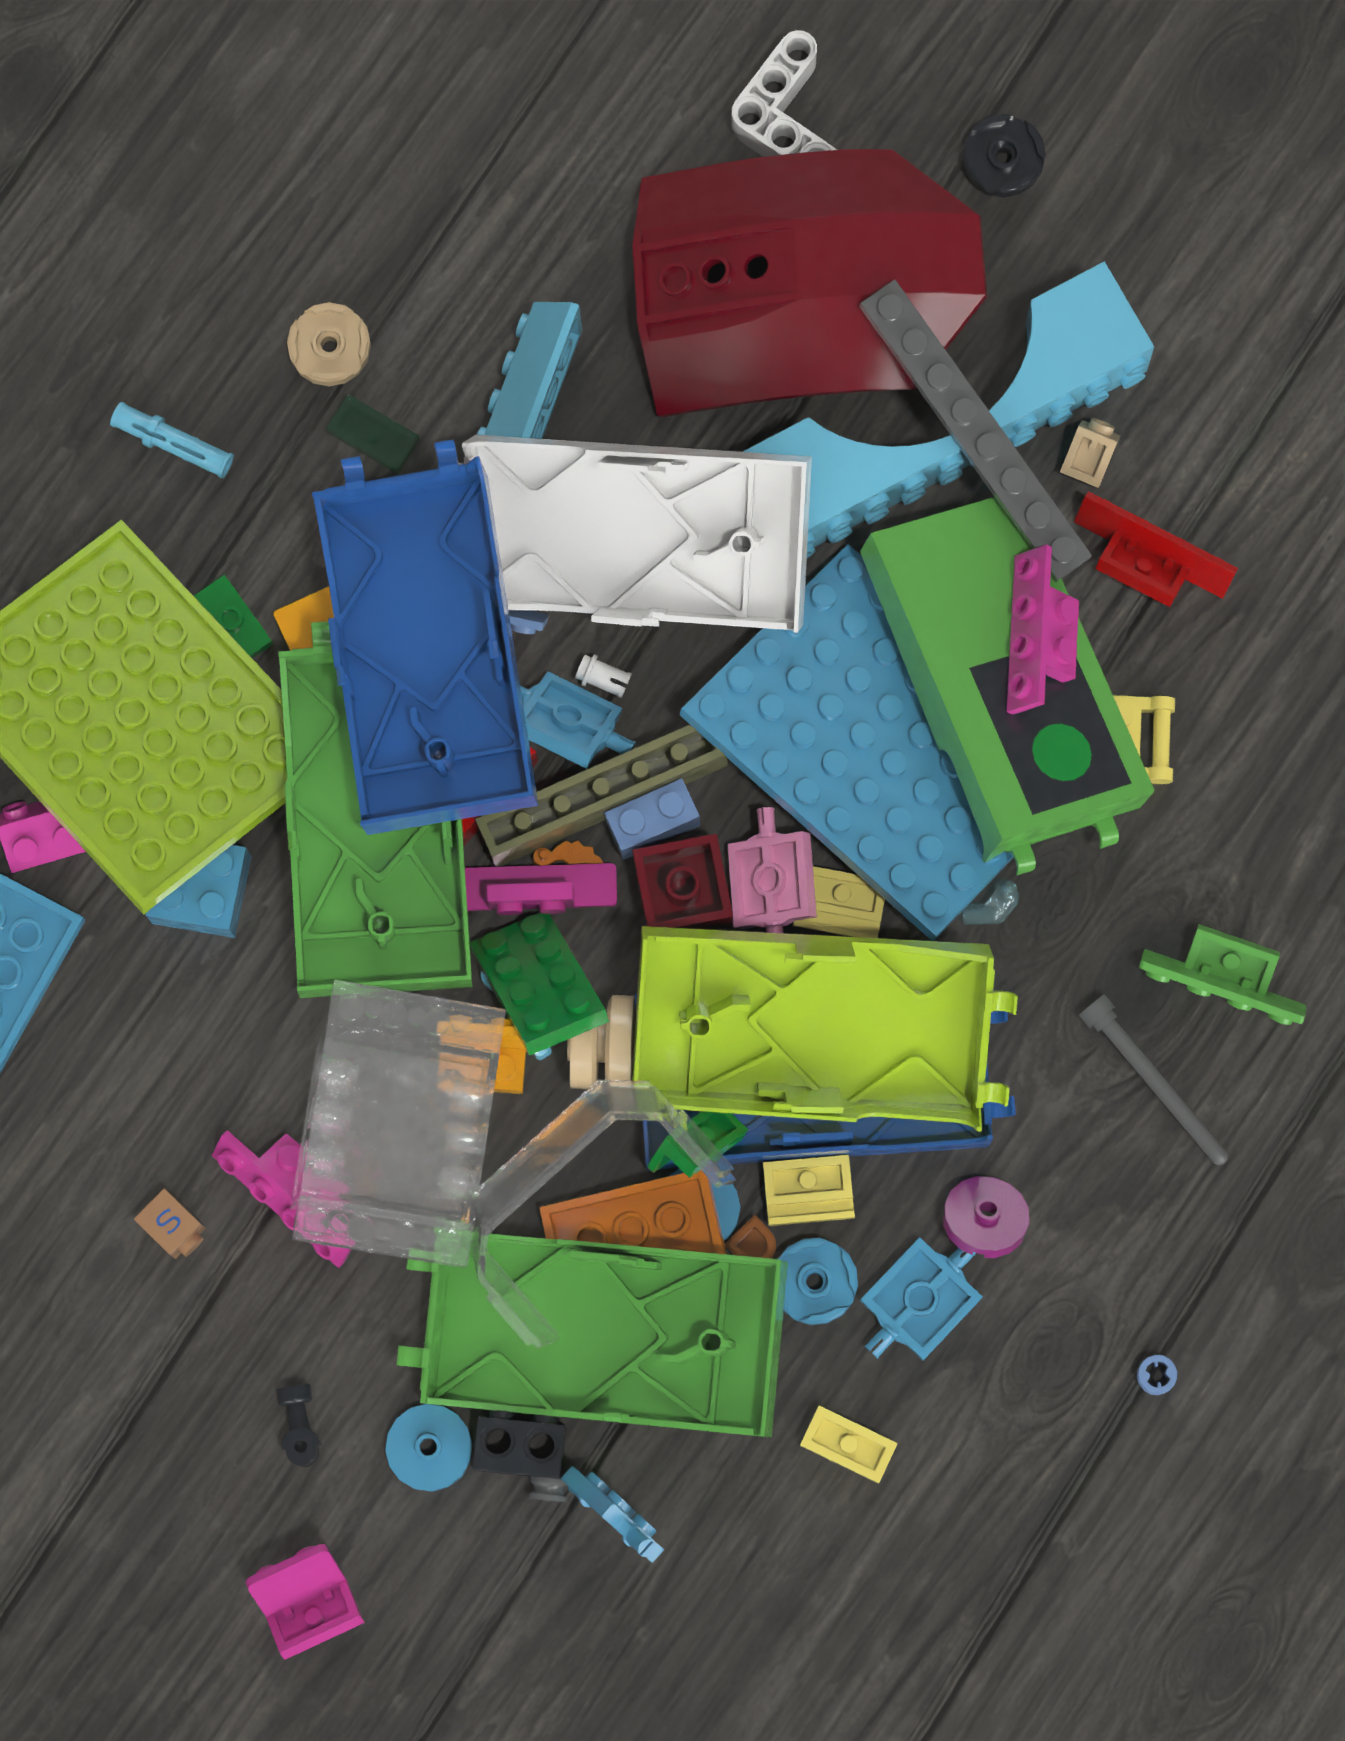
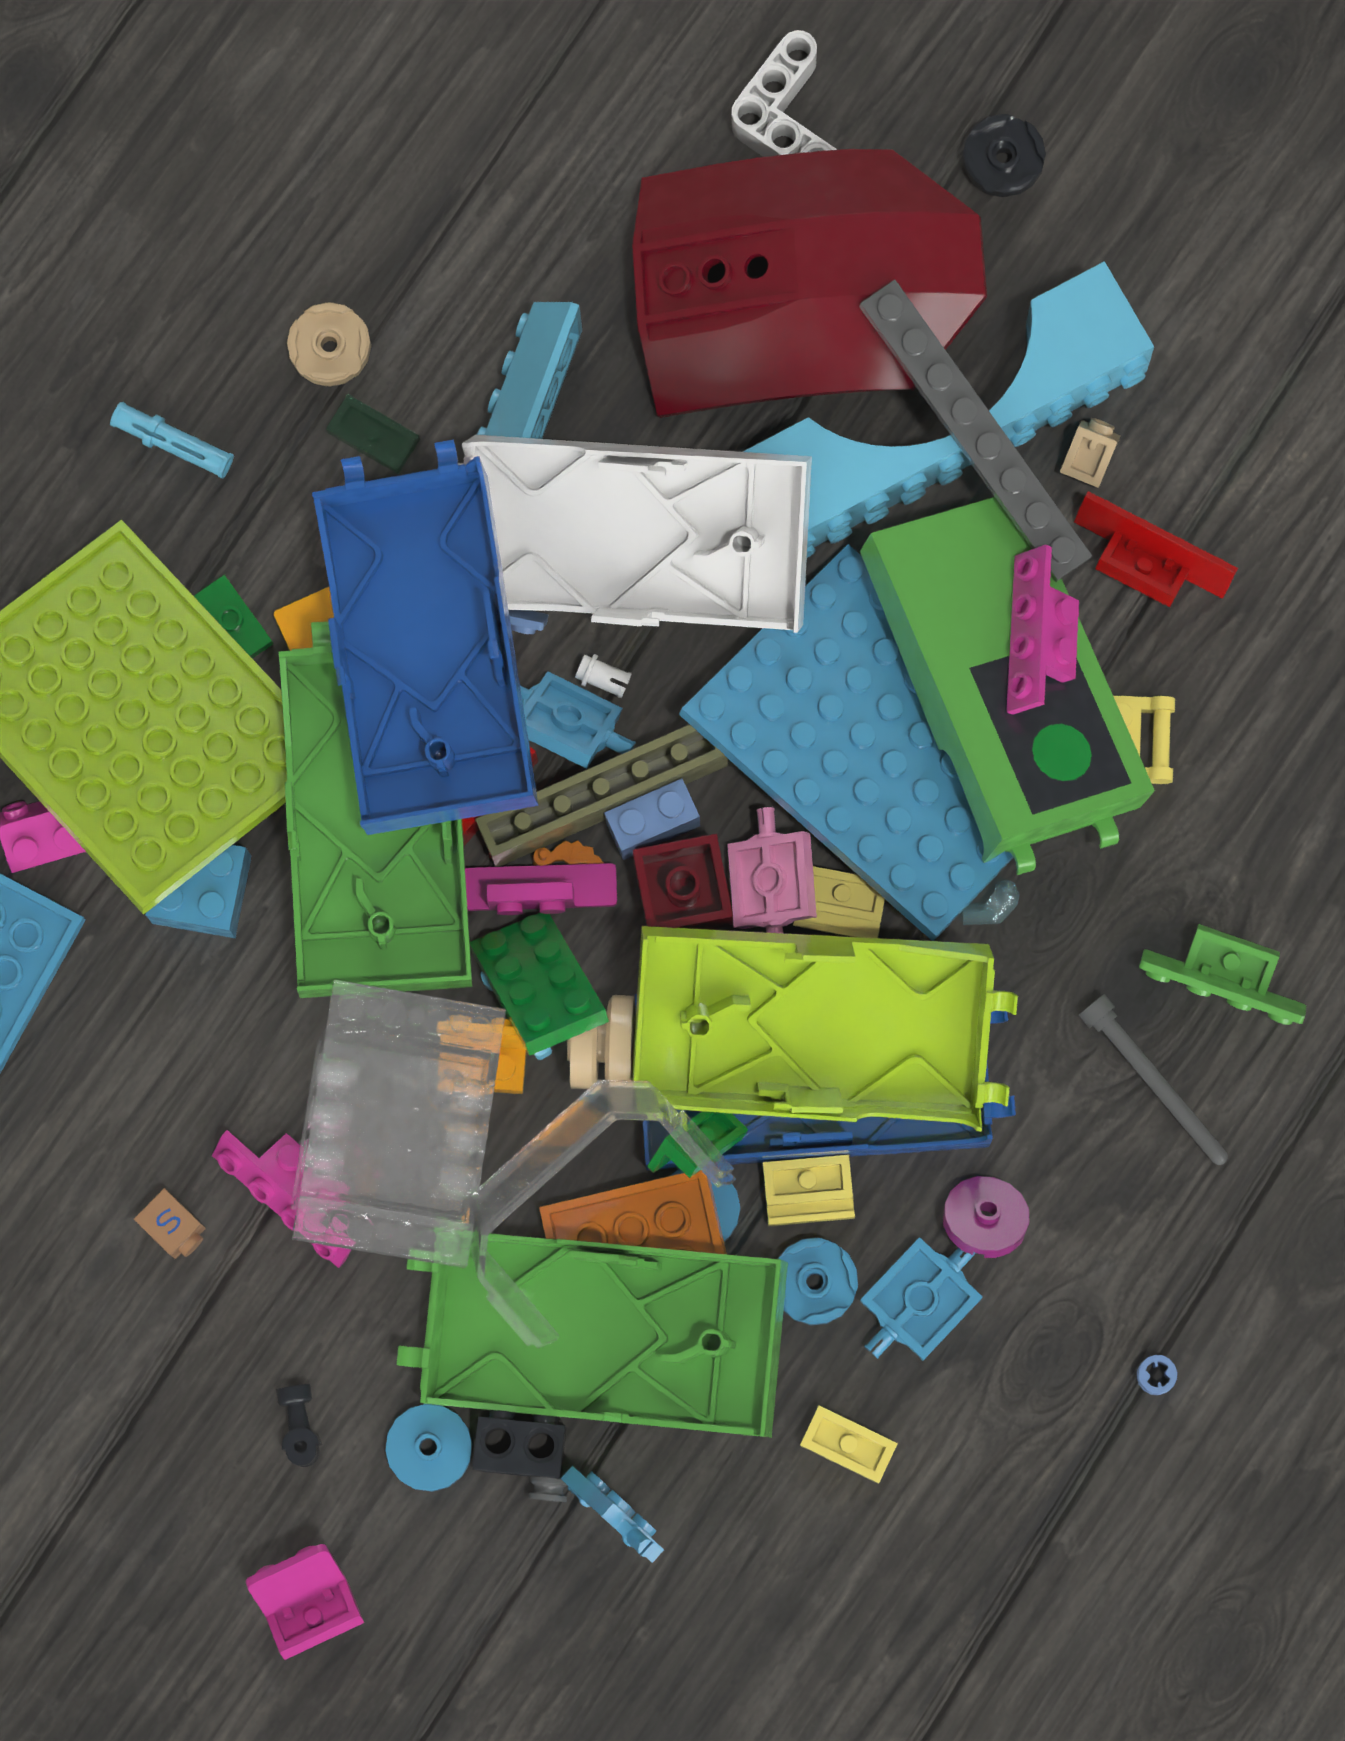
(752, 1240): dark orange tile -> none

